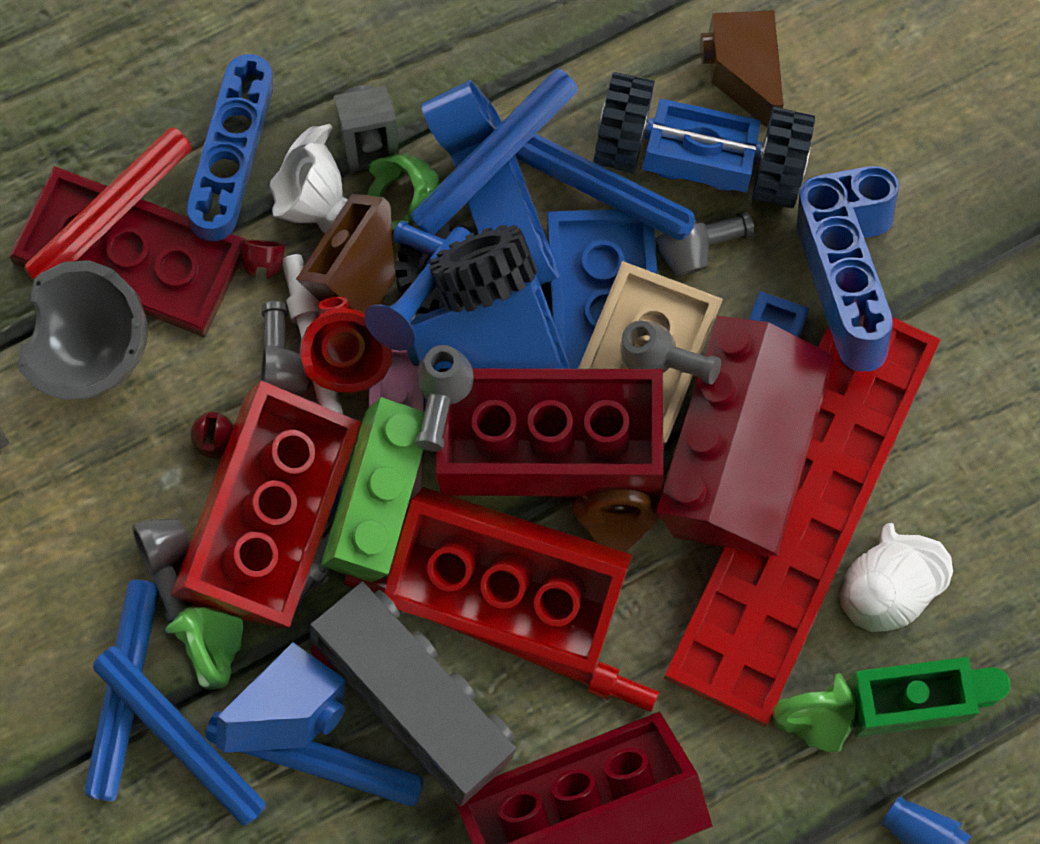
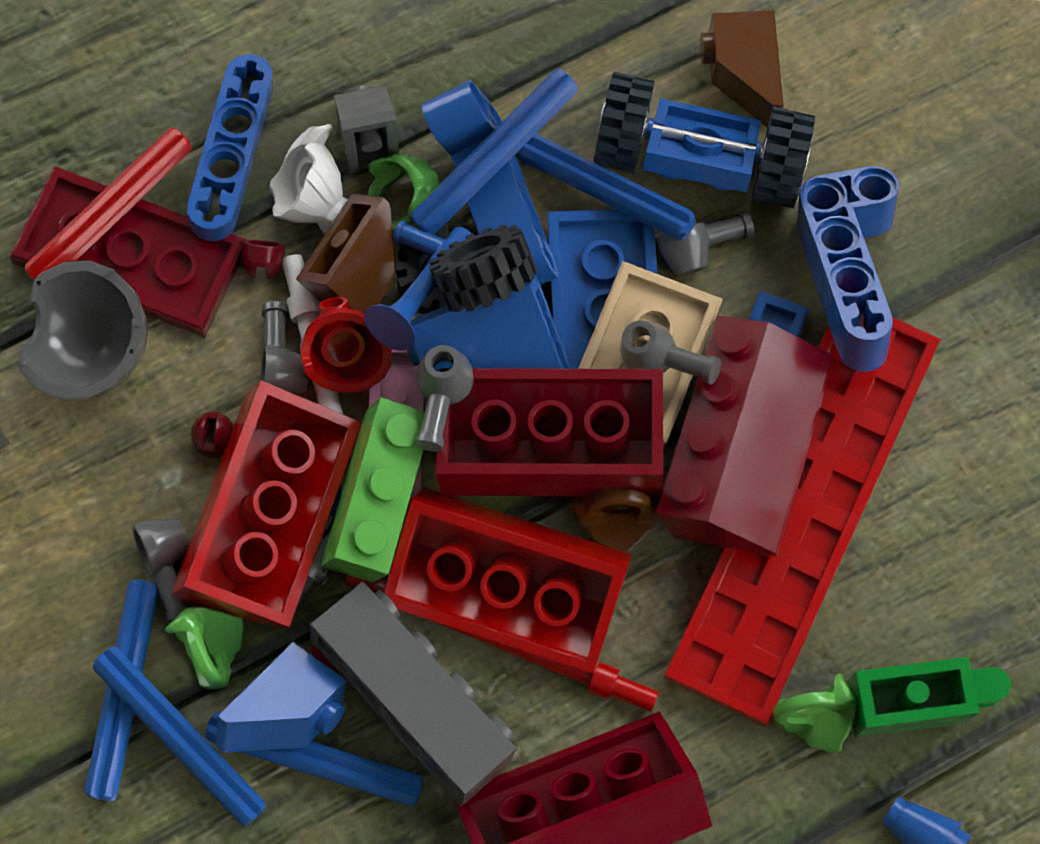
(895, 580): white hair -> none

